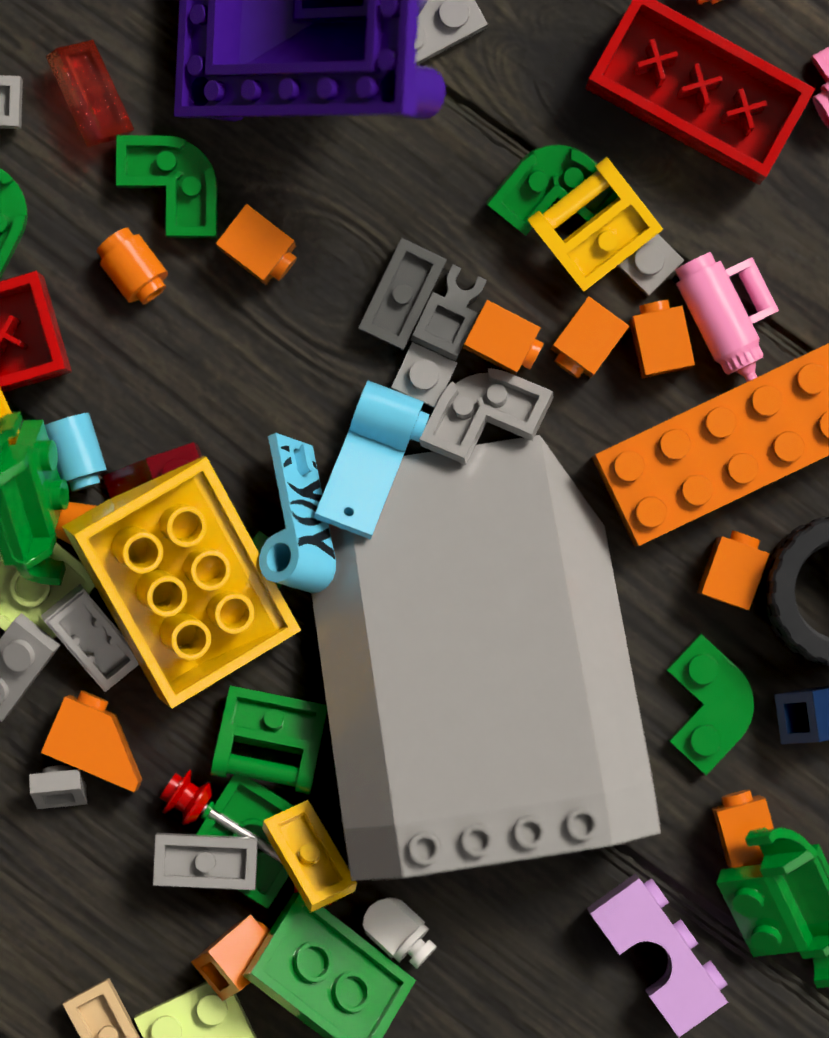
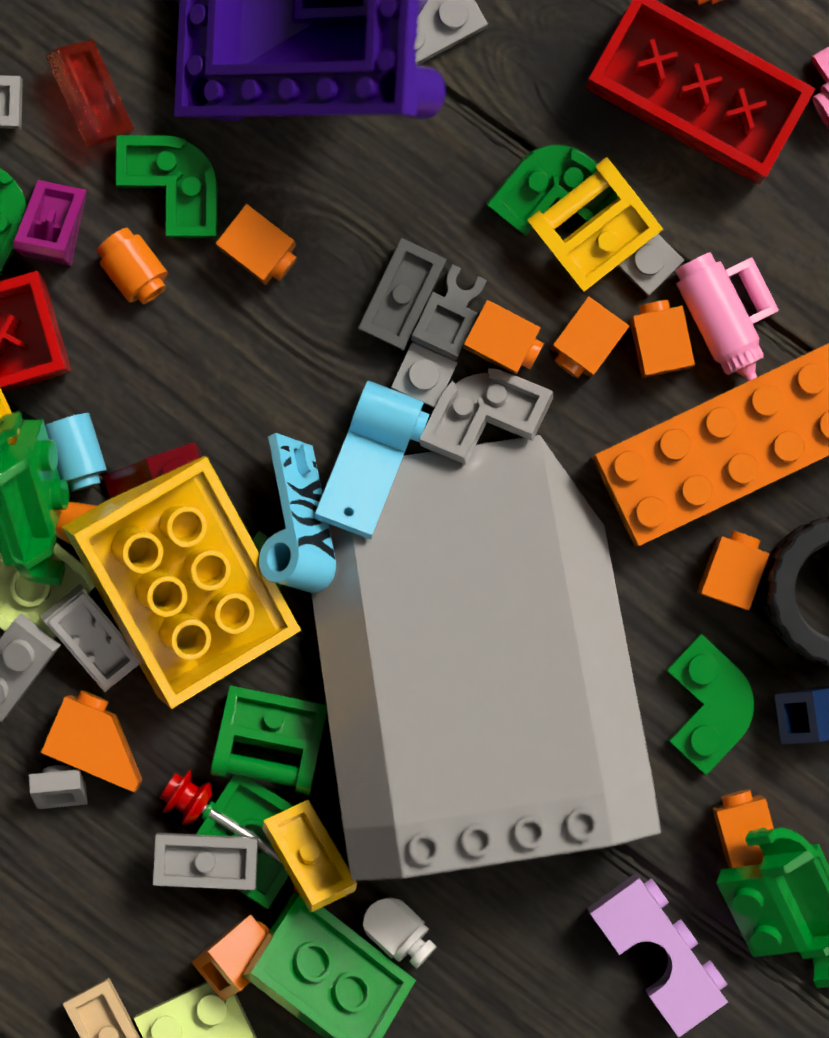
(51, 223): none -> magenta slope

